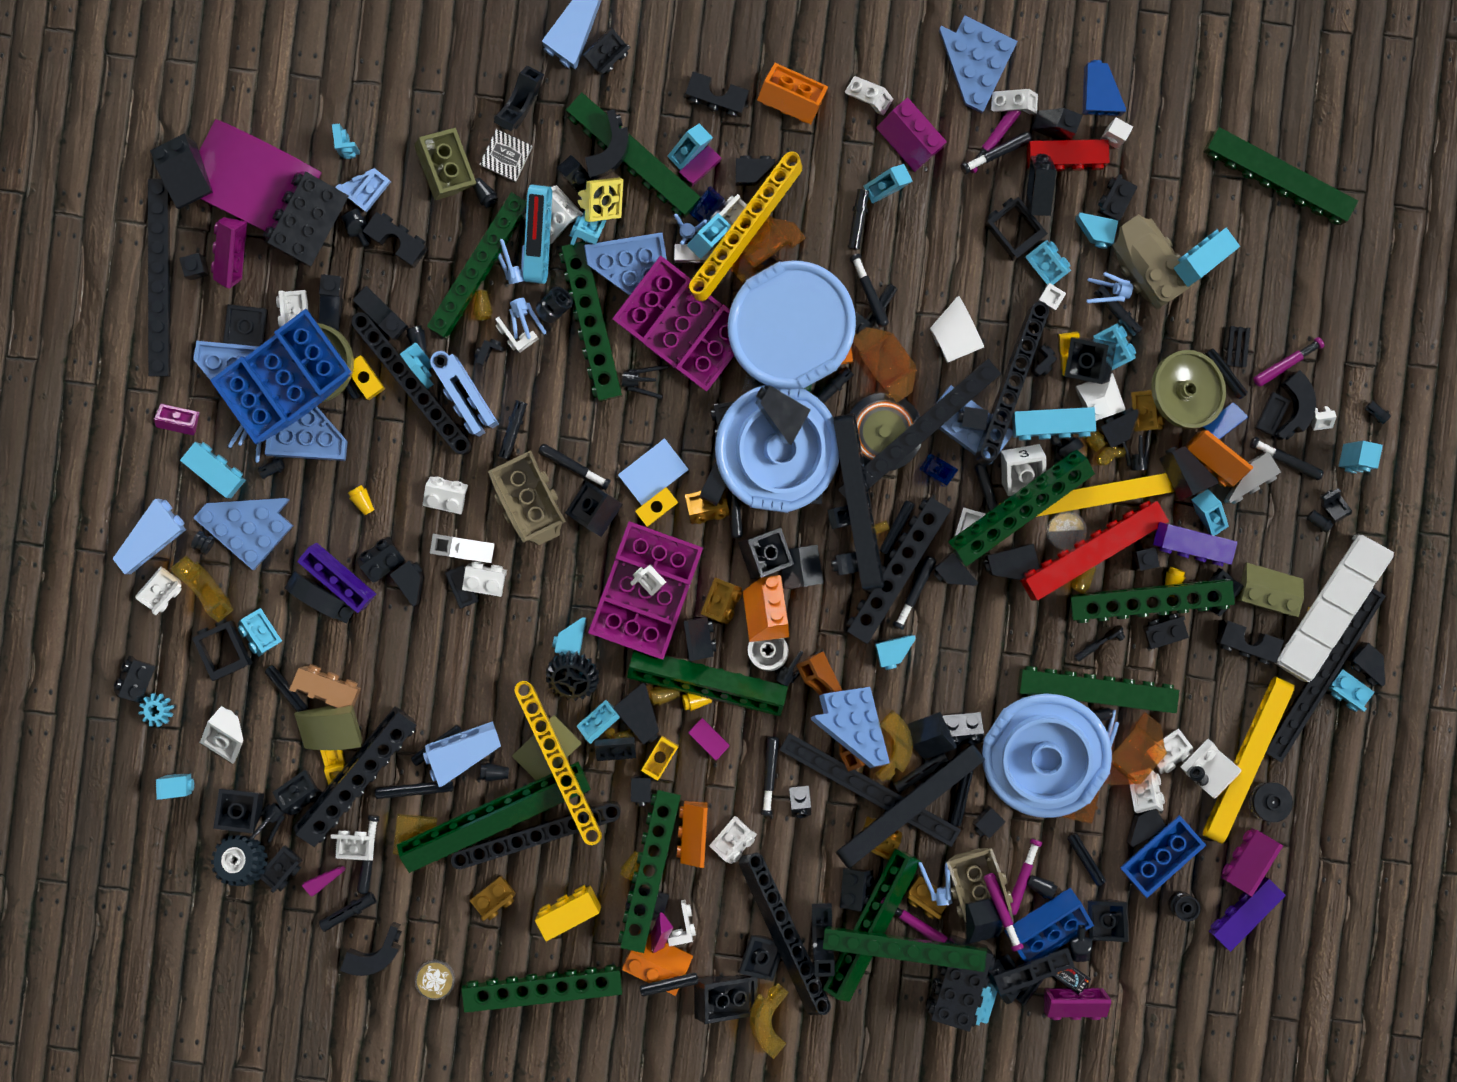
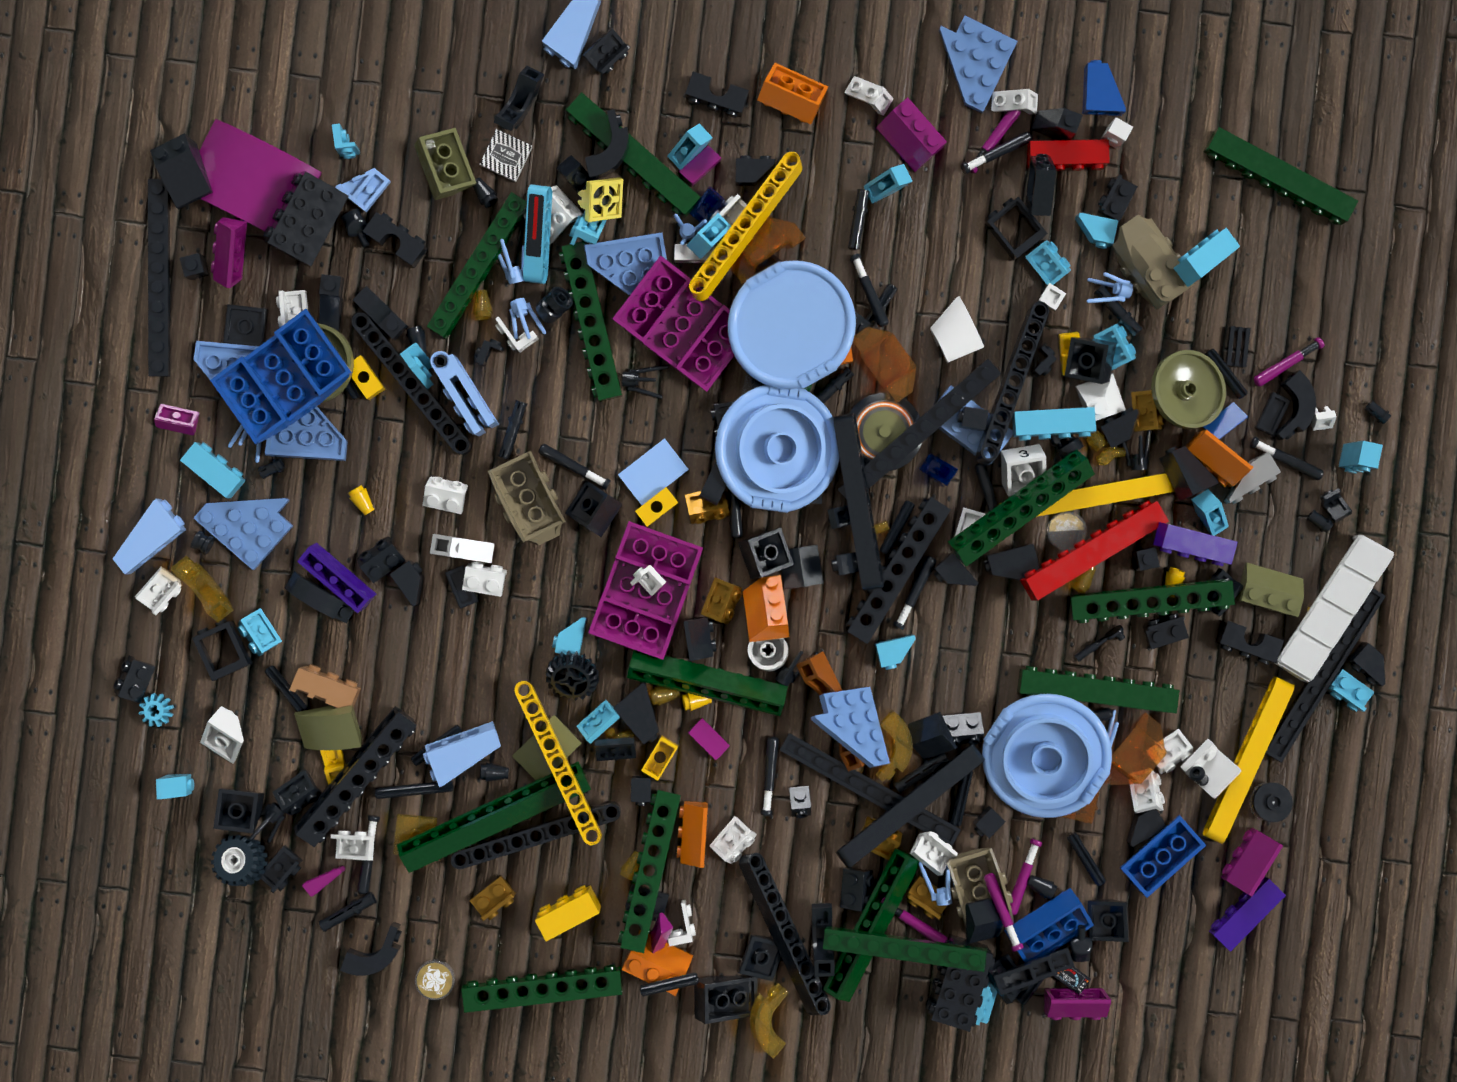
(782, 412): black slope -> none
(932, 852): none -> white bracket
(1184, 906): black wheel -> none

